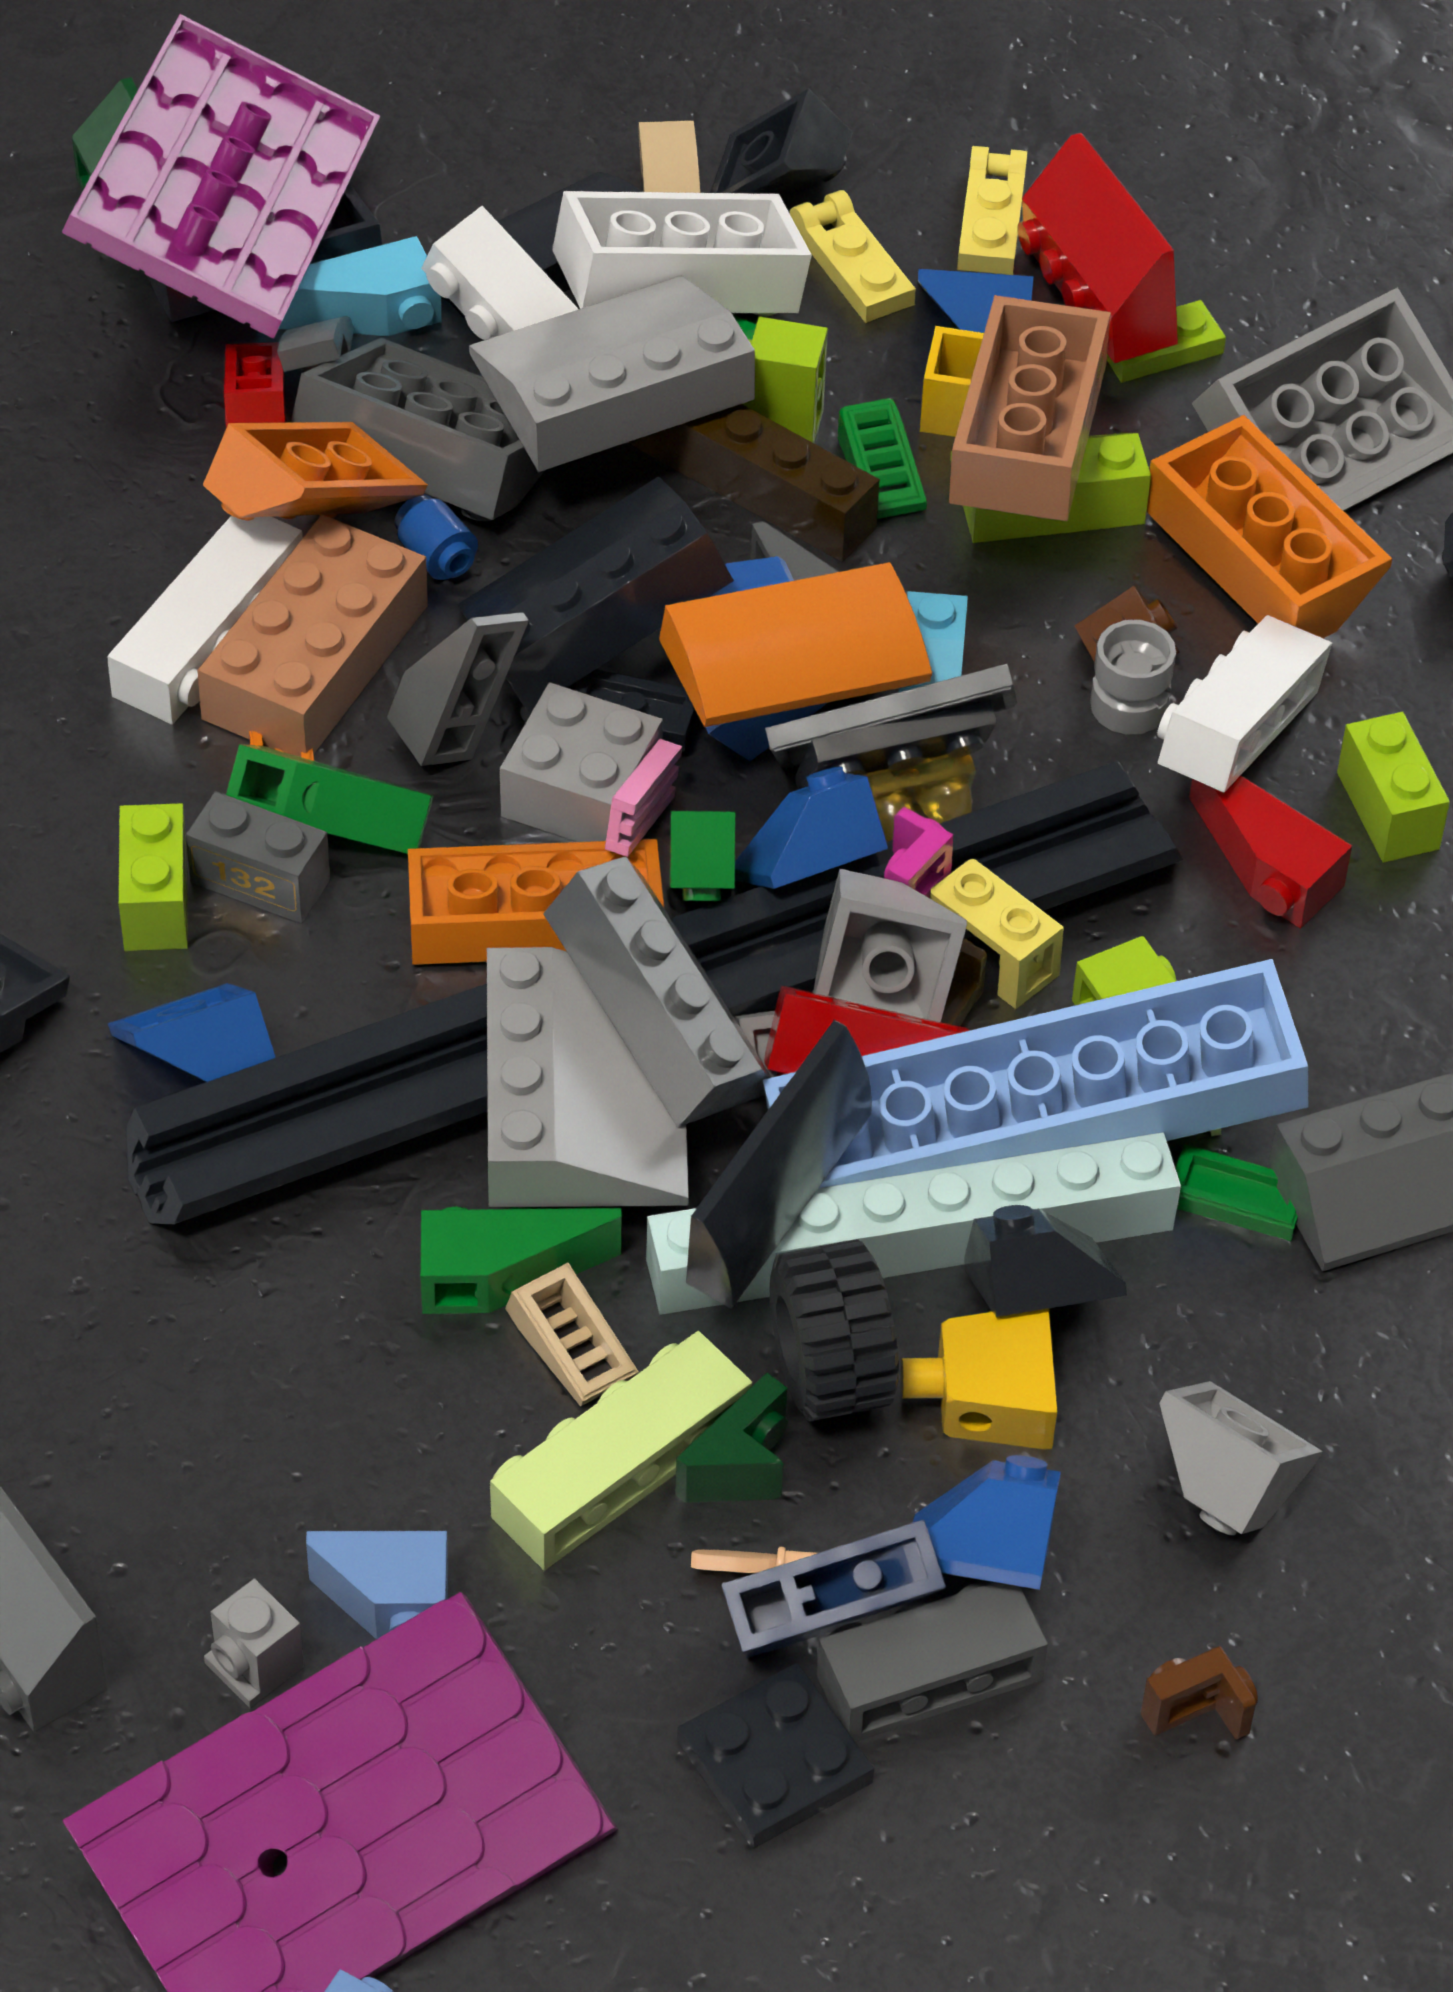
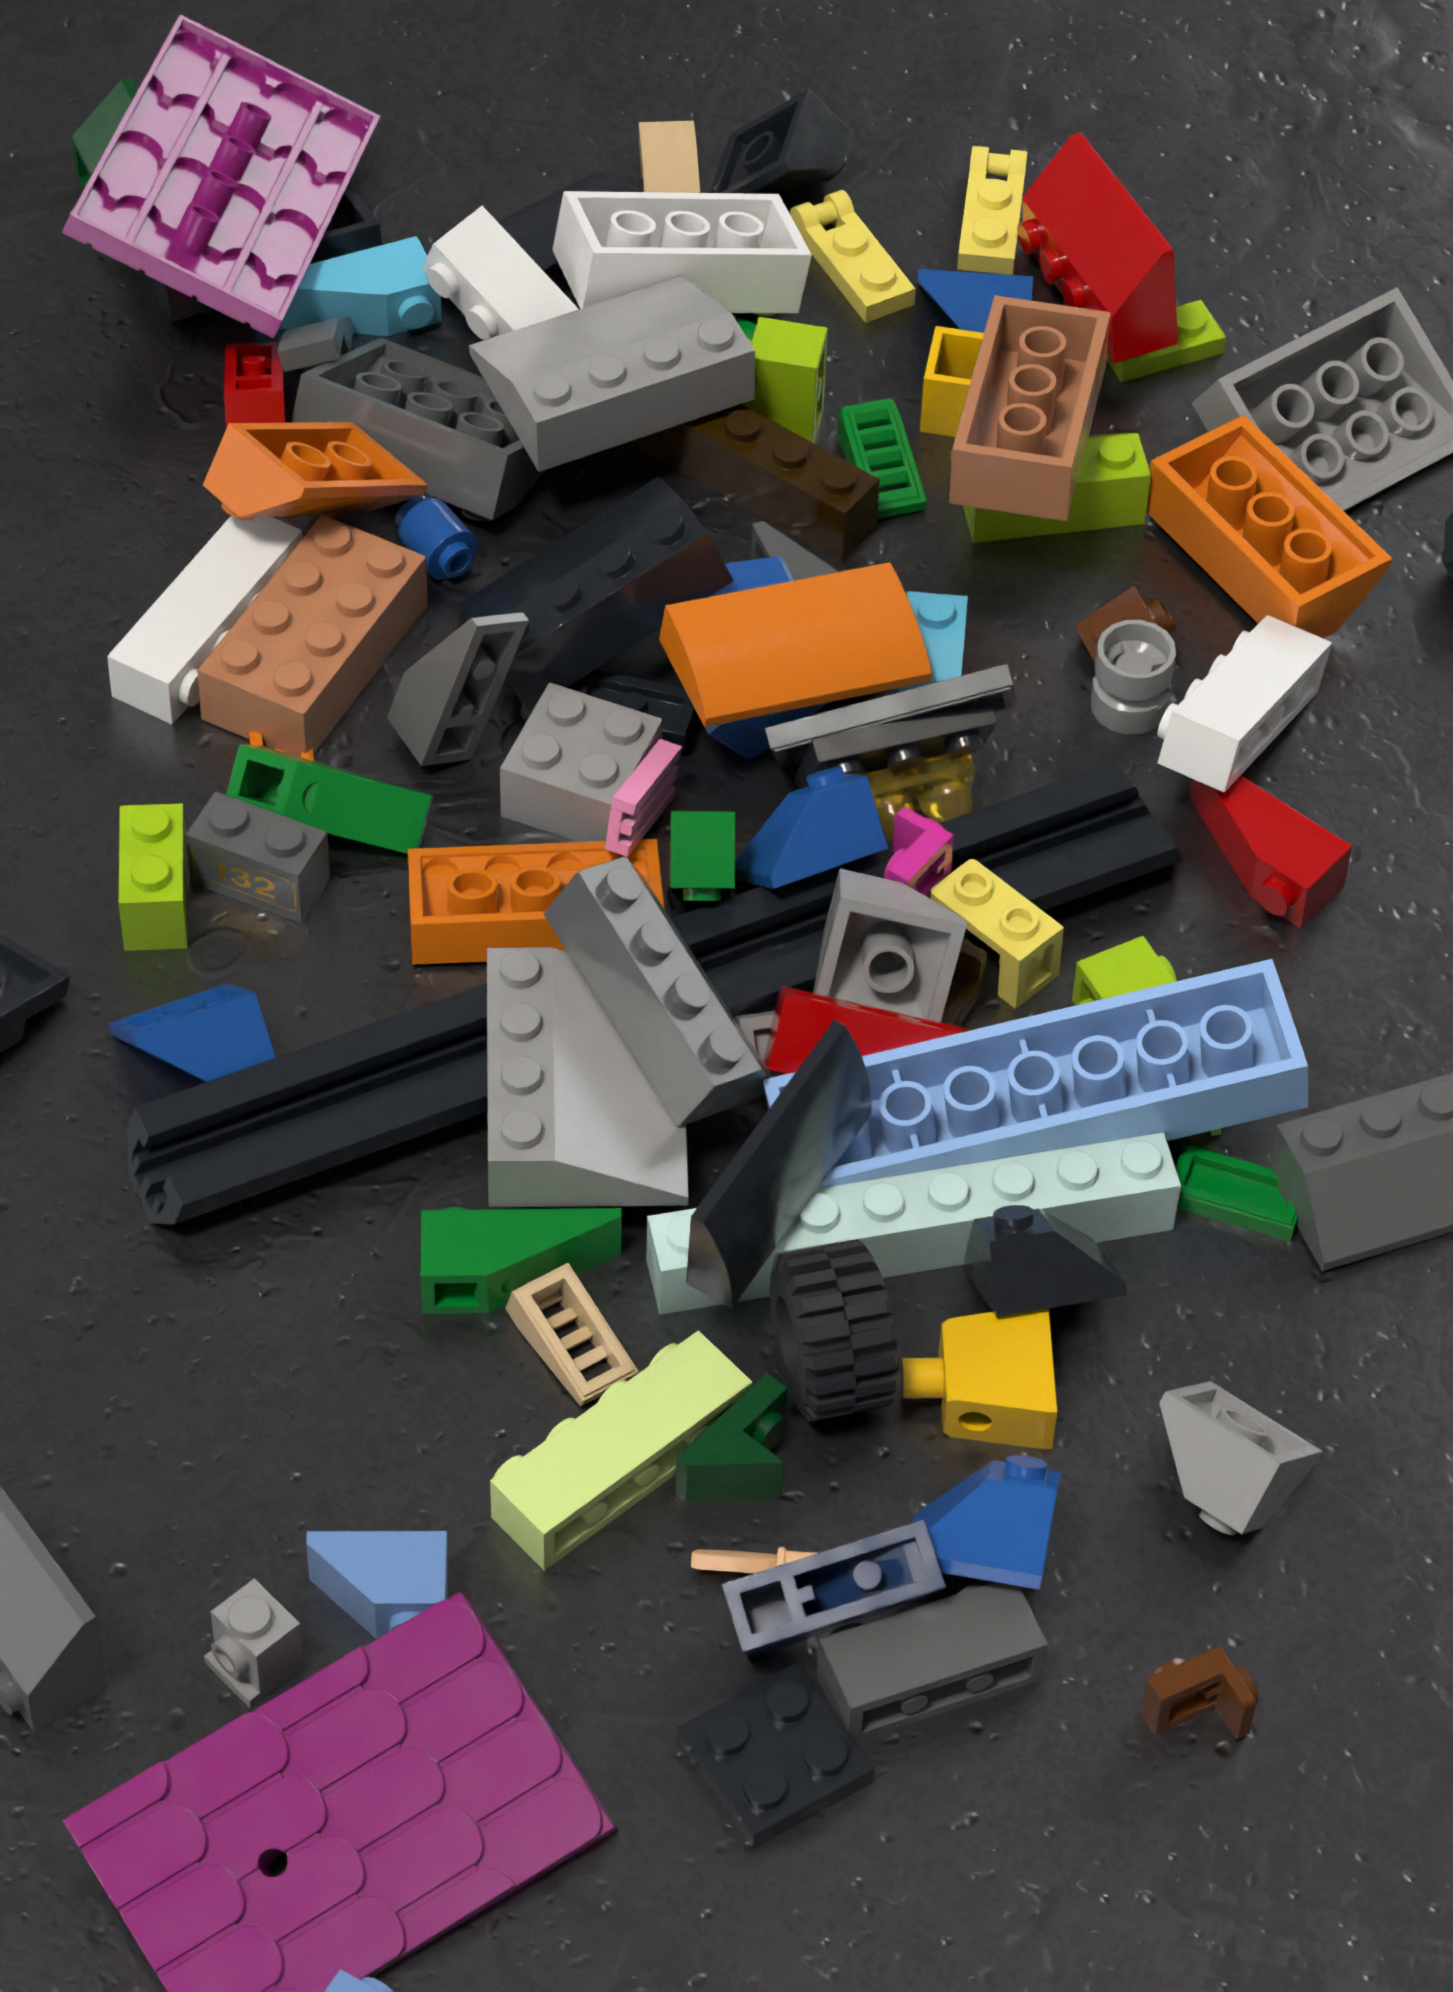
(1393, 787): lime brick -> none

